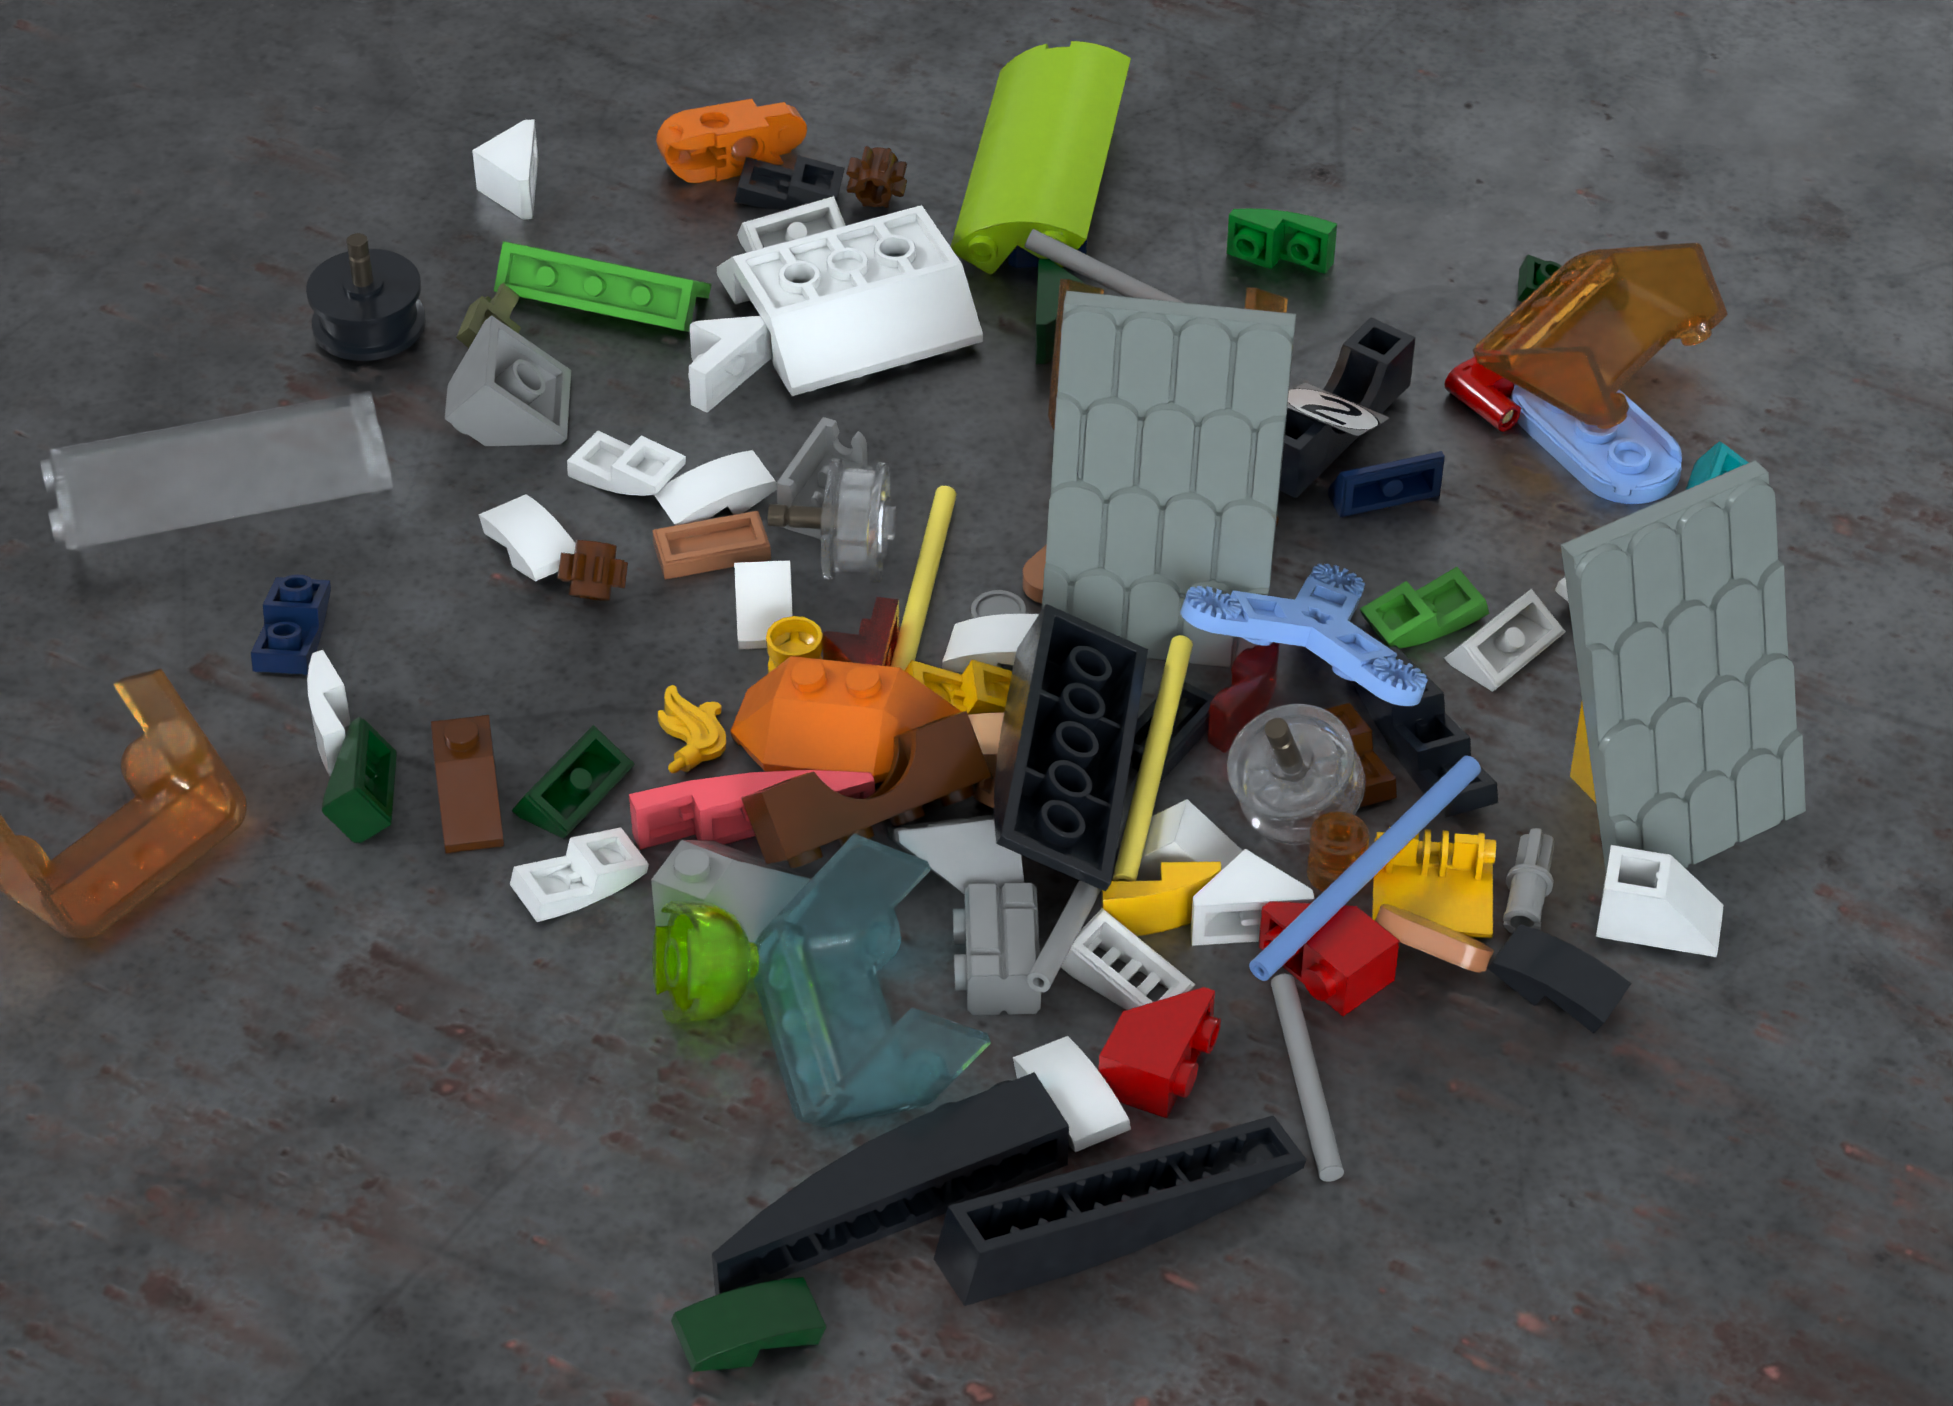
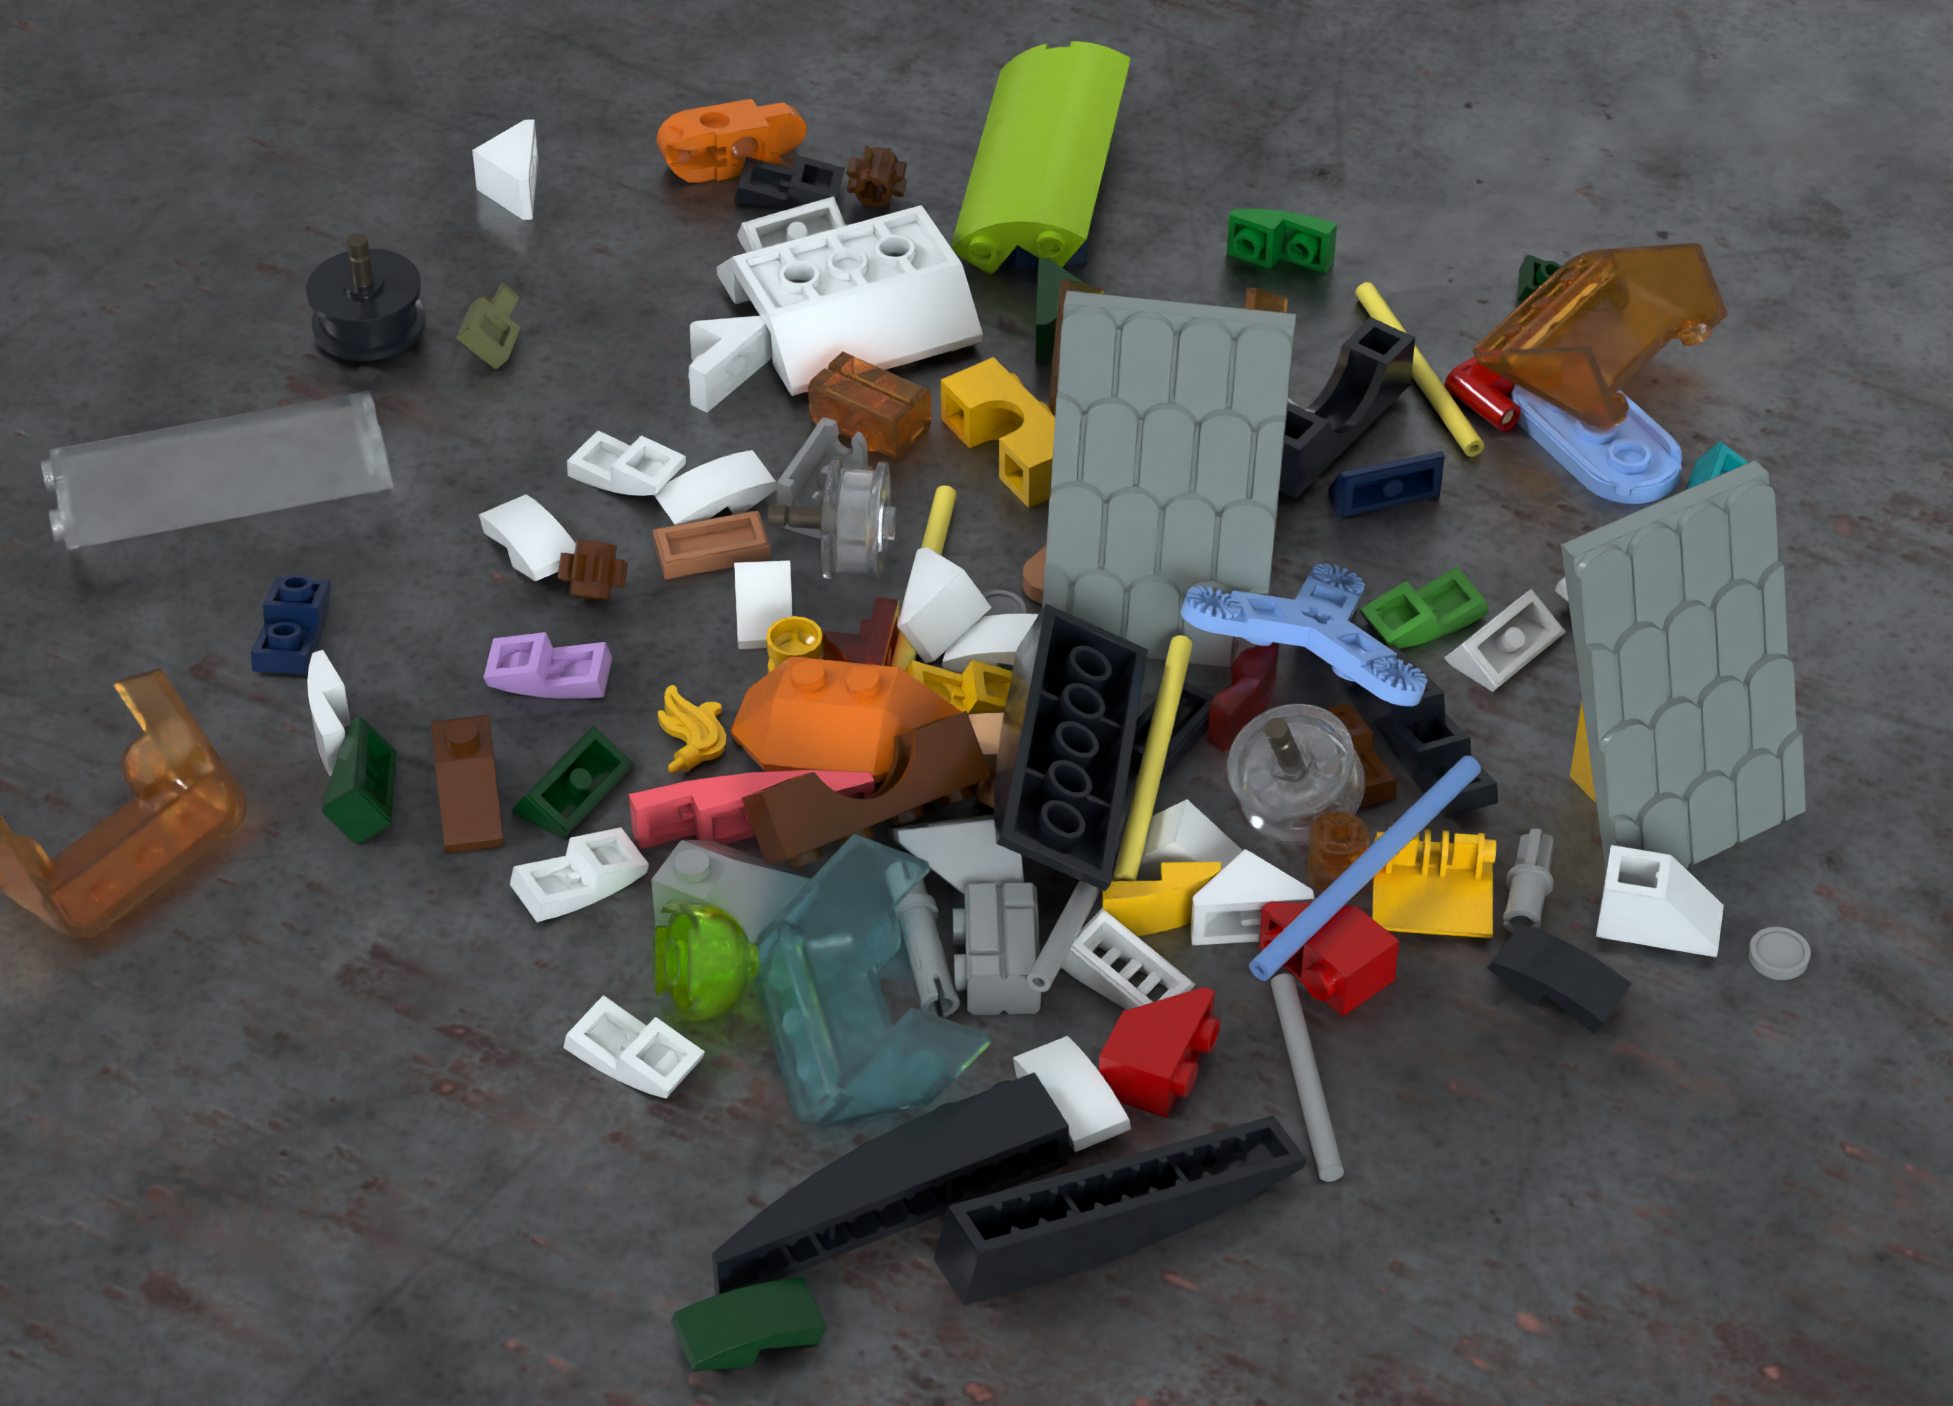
(509, 391): light grey slope -> none
(536, 669): none -> lavender slope
(599, 286): bright green fence -> none
(626, 1049): none -> white slope
(870, 401): none -> clear orange brick
(917, 922): none -> light grey pin
(938, 605): none -> white slope
(994, 405): none -> yellow arch
(1092, 268): light grey bar -> none
(1333, 410): sticker -> none
(1425, 376): none -> light yellow piece
(1435, 939): nougat tile -> none
(1779, 953): none -> light grey piece

